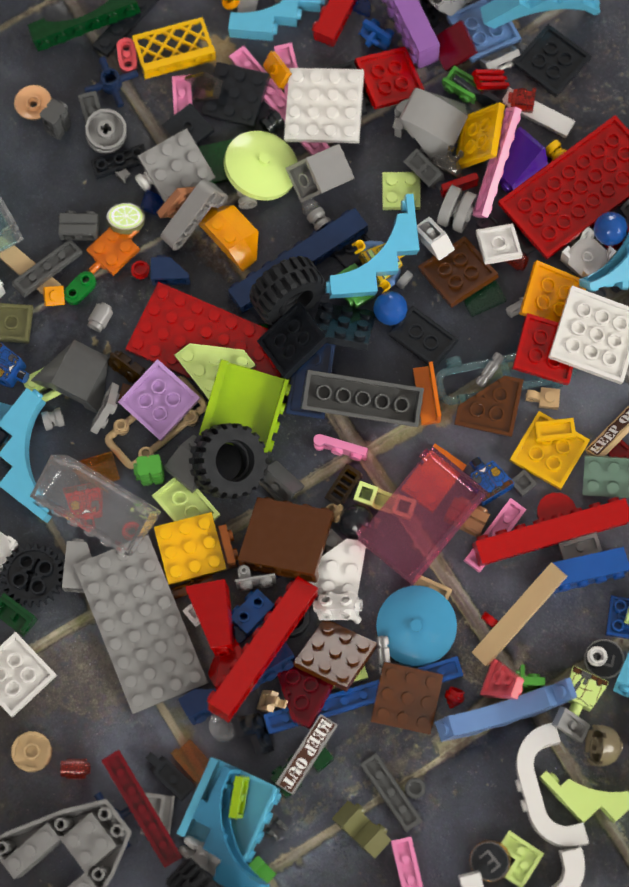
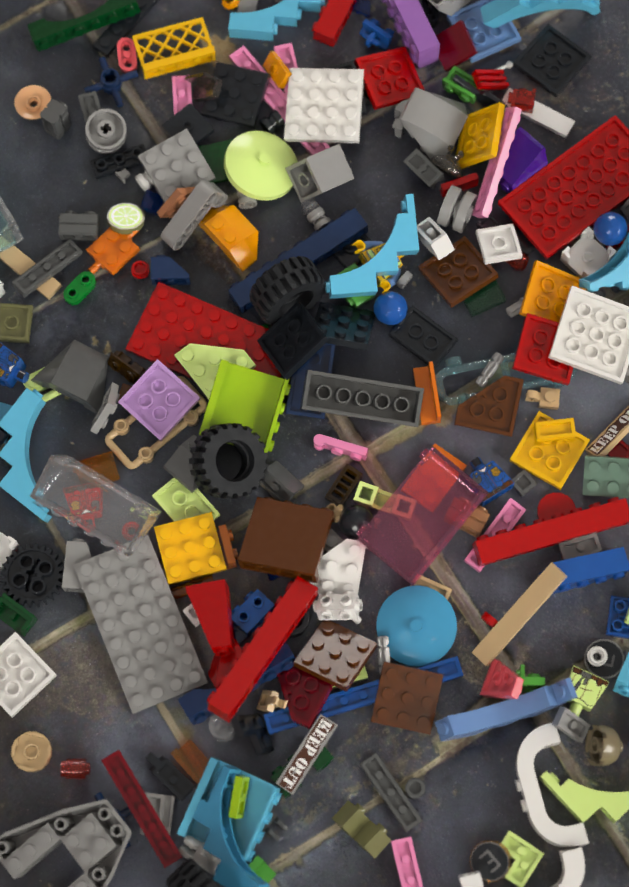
(53, 295): light orange plate -> none
(53, 418): light grey wheel -> none
(100, 316): light grey brick -> none
(149, 470): bright green brick -> none
(247, 582): light grey hinge -> none
(396, 186): yellowish green plate -> none
(454, 696): red plate -> none
(502, 56): light grey plate -> none
(554, 150): yellow wheel -> none

